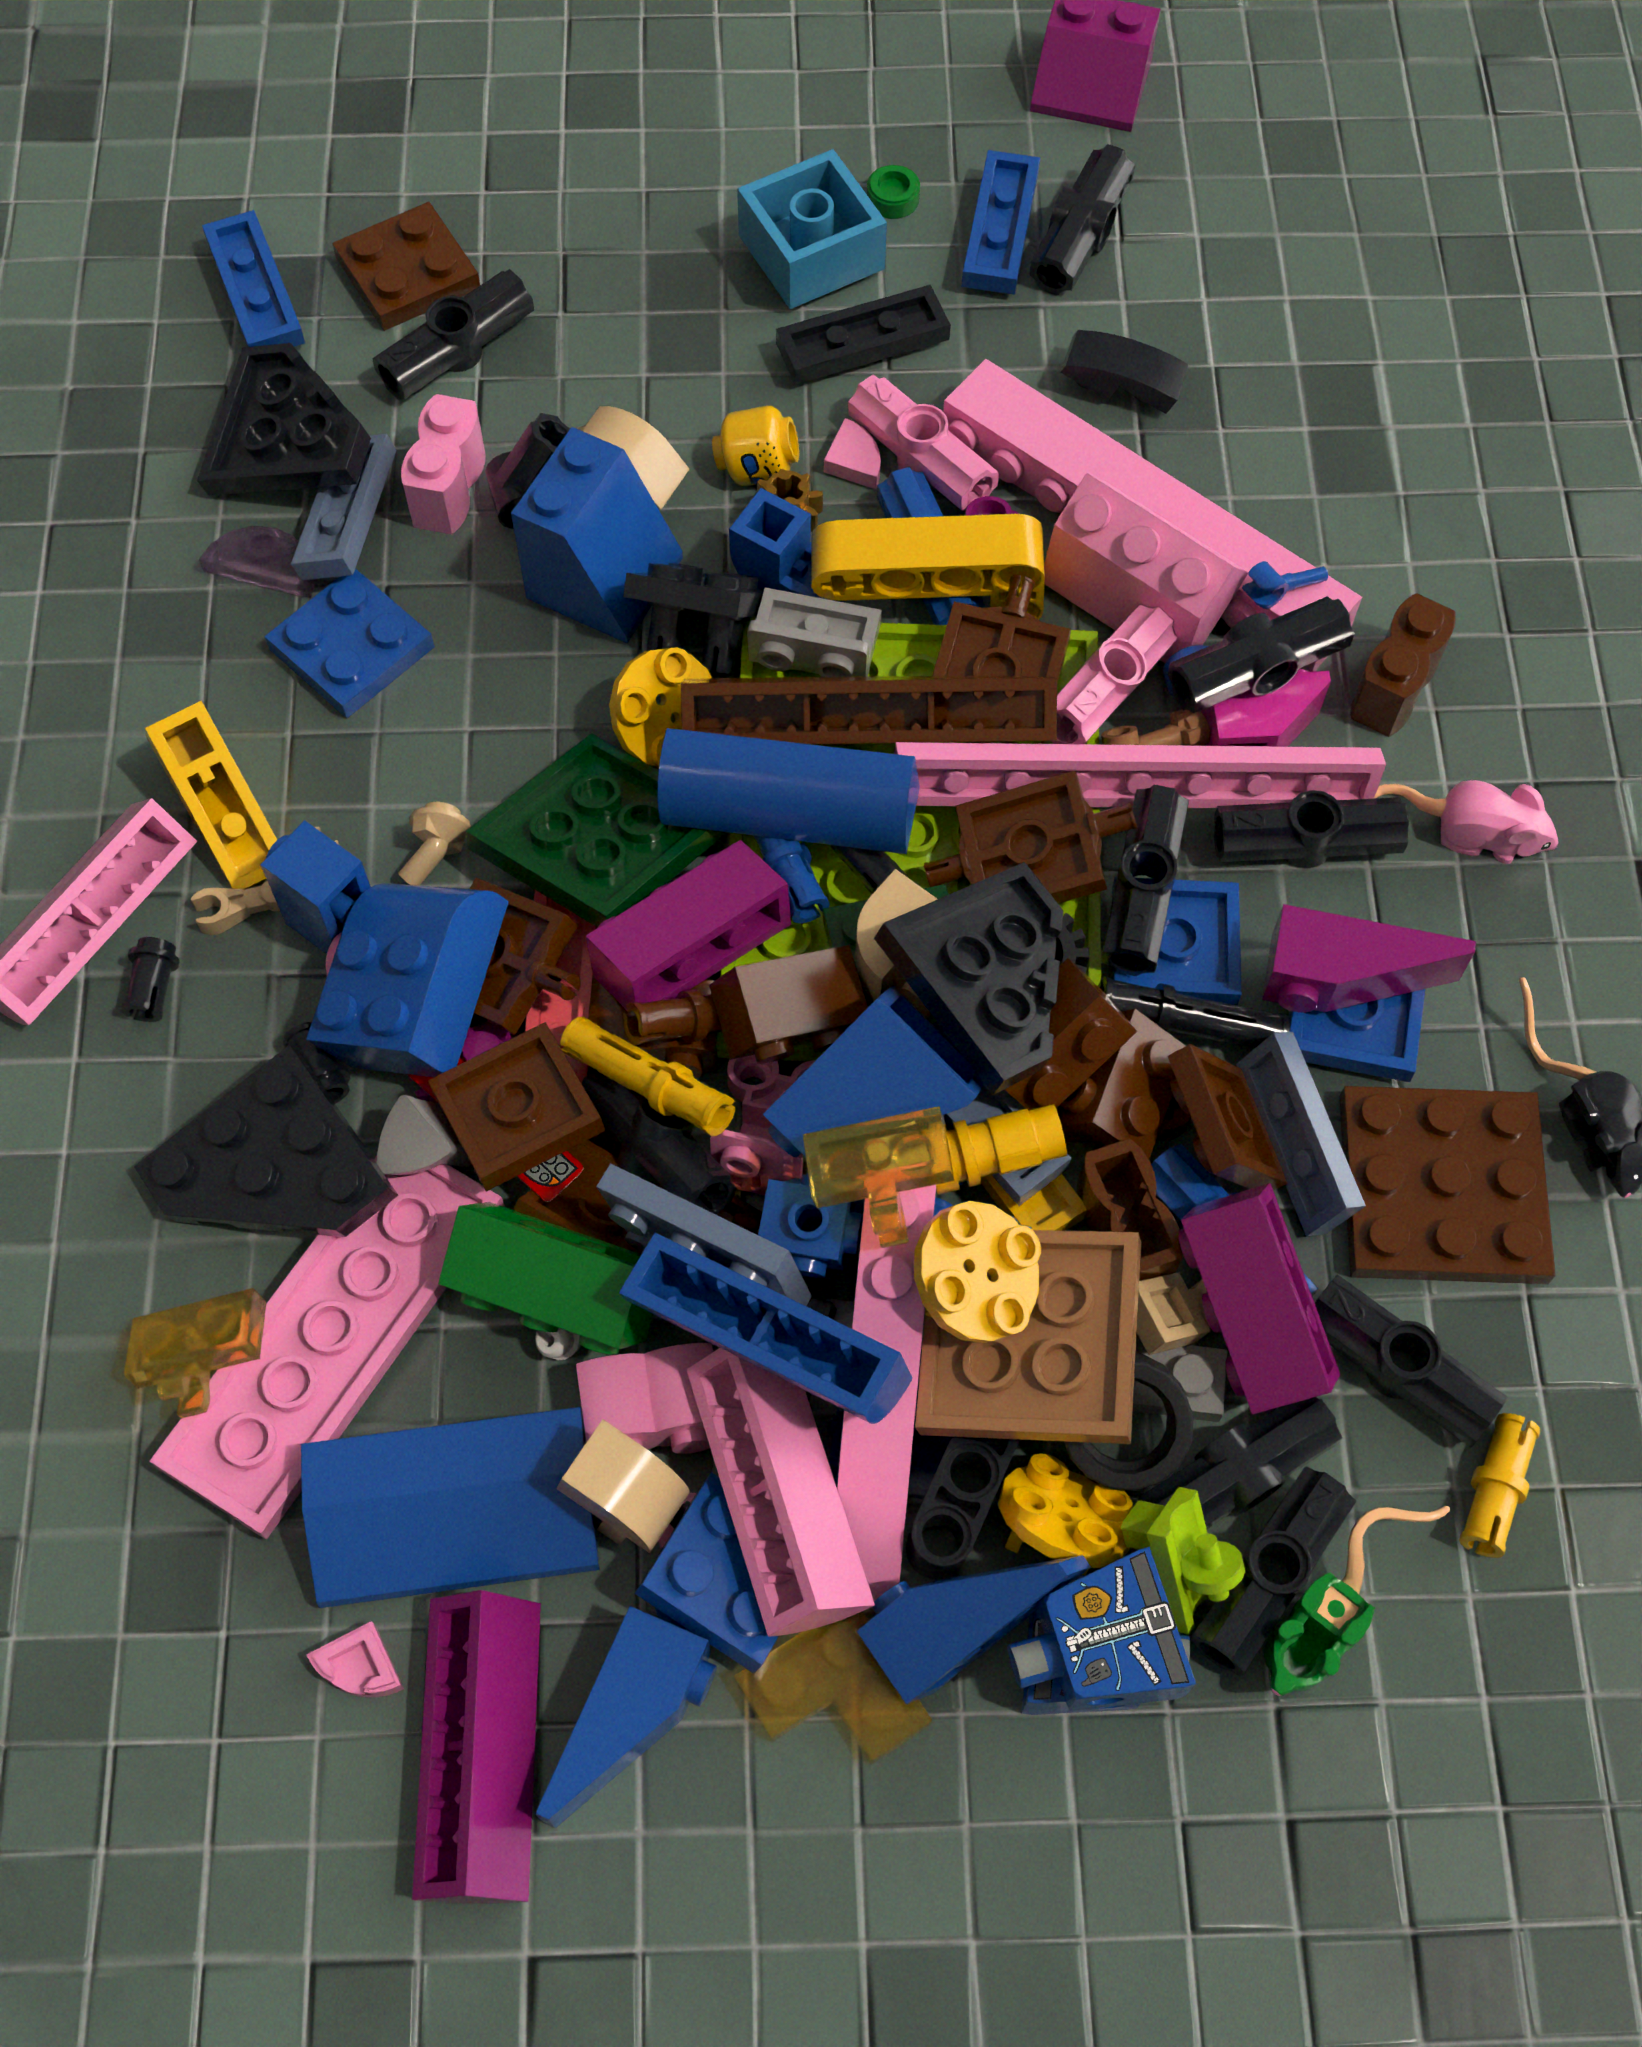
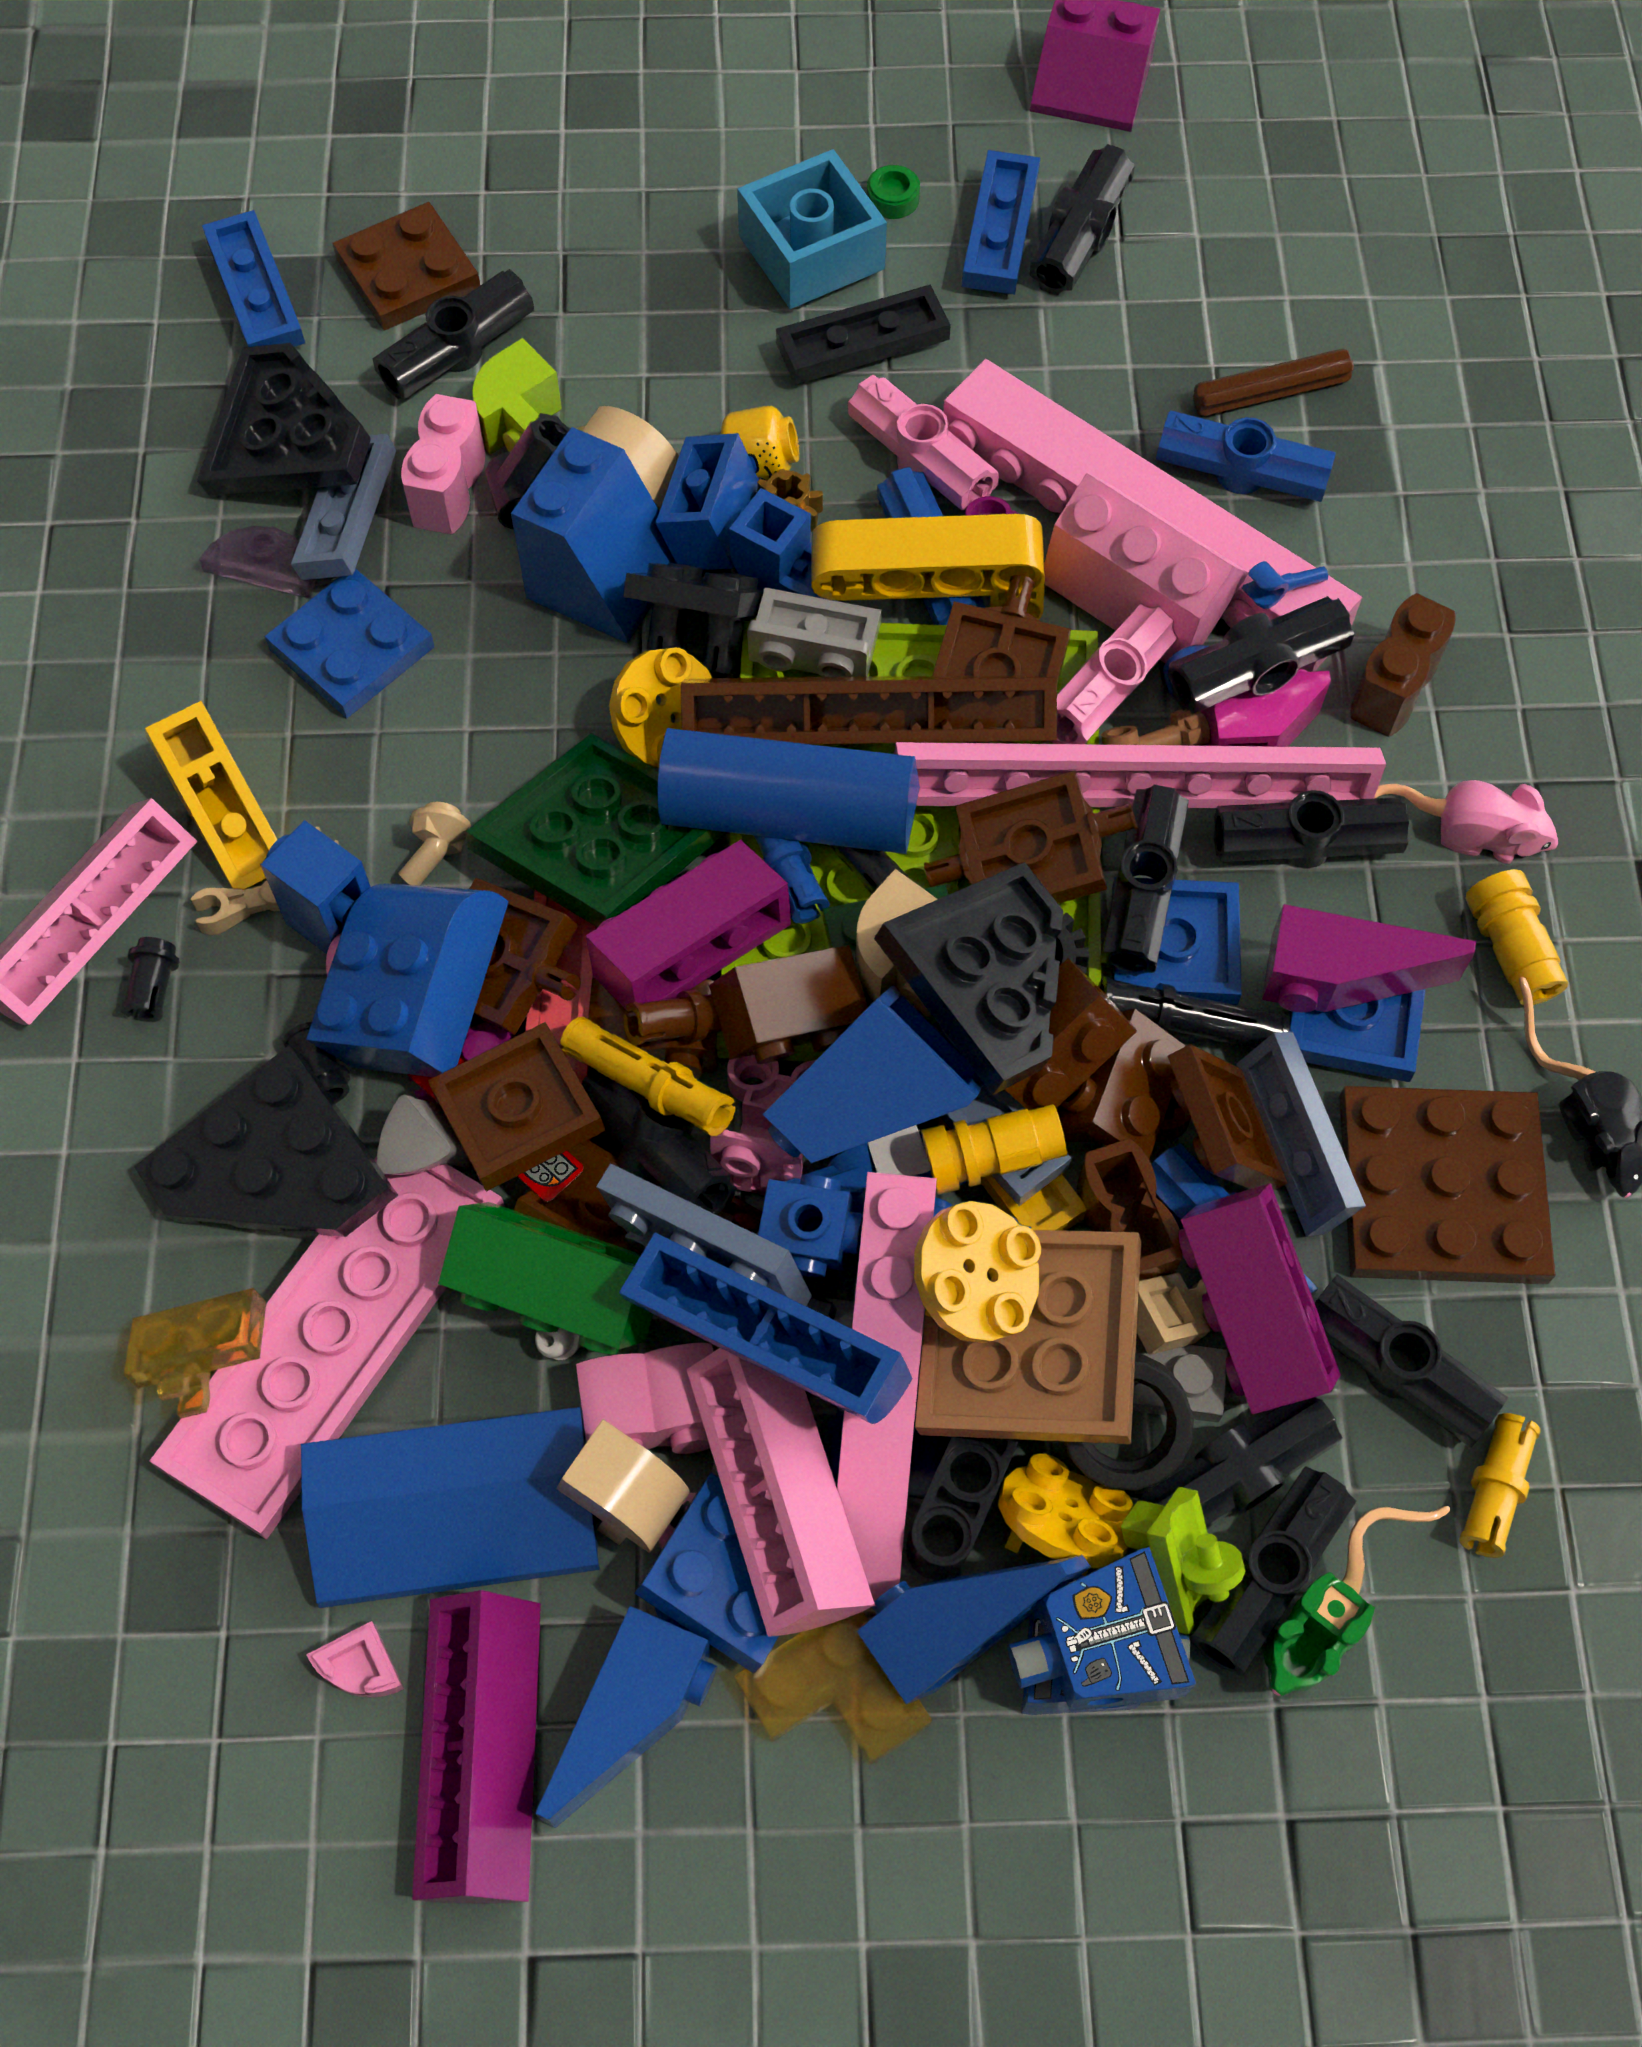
(512, 393): none -> lime brick
(705, 498): none -> blue brick
(854, 456): bright pink tile -> none
(877, 1163): clear yellow plate -> none
(1112, 361): black slope -> none
(1245, 455): none -> blue piece
(1273, 382): none -> reddish brown axle
(1519, 940): none -> yellow axle

